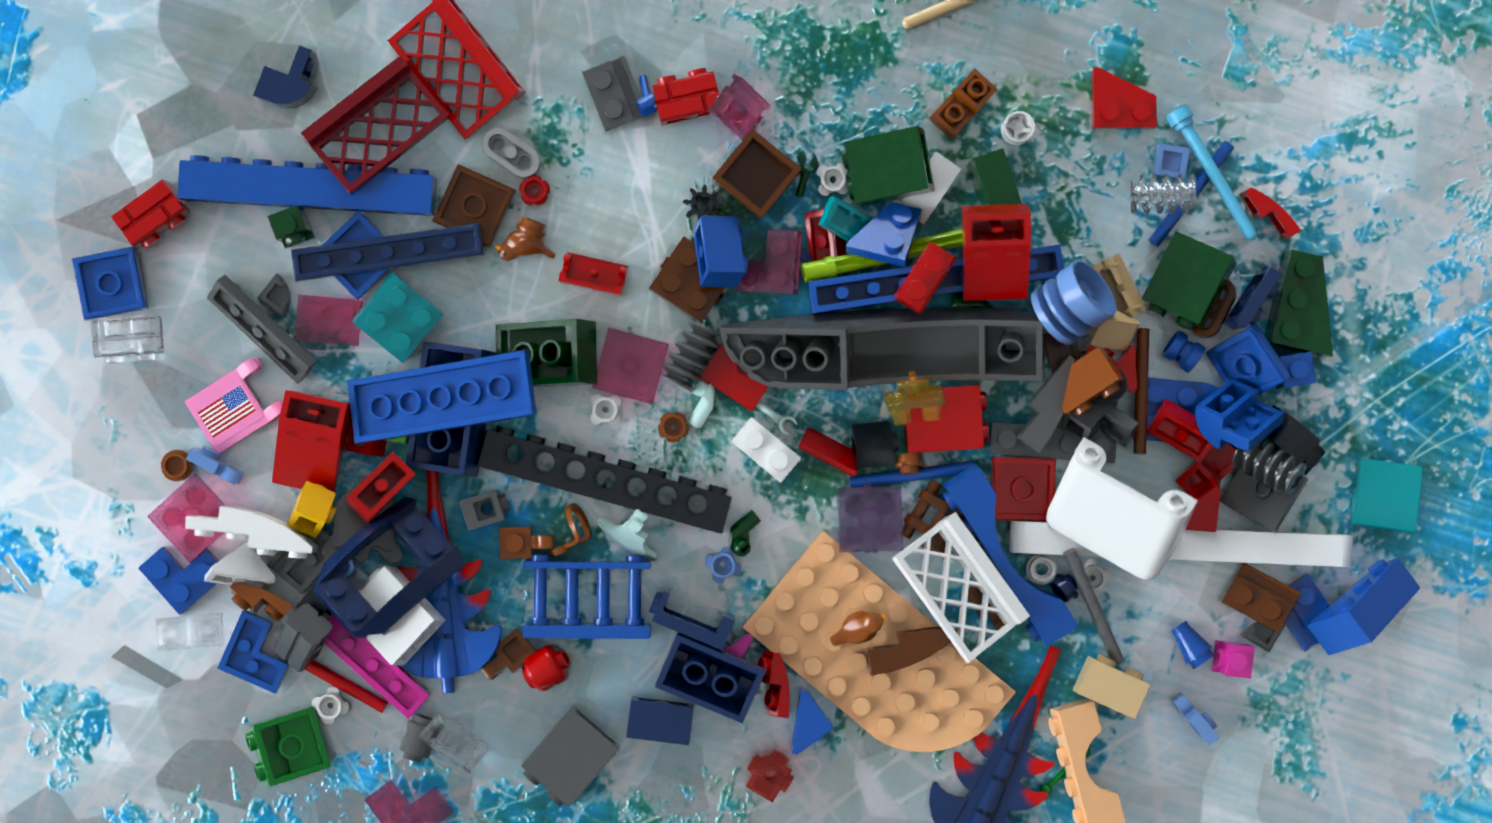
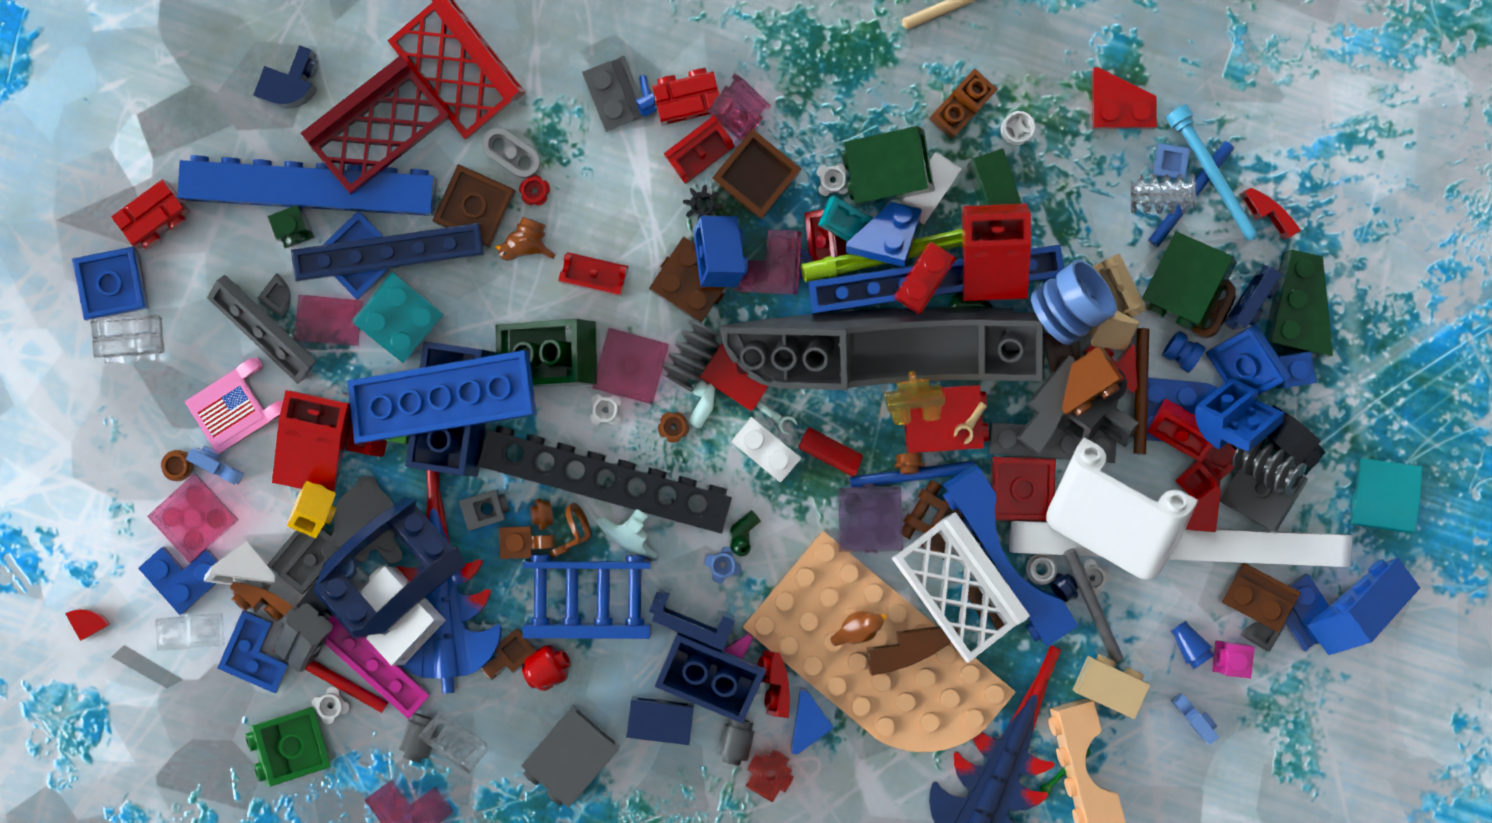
(86, 622): none -> red tile
(264, 531): white slope -> none
(380, 487): red brick -> none
(541, 514): none -> dark orange plate
(699, 149): none -> red hinge
(736, 741): none -> dark grey brick
(807, 169): dark green hand -> none
(873, 444): black brick -> none
(971, 422): none -> tan hand

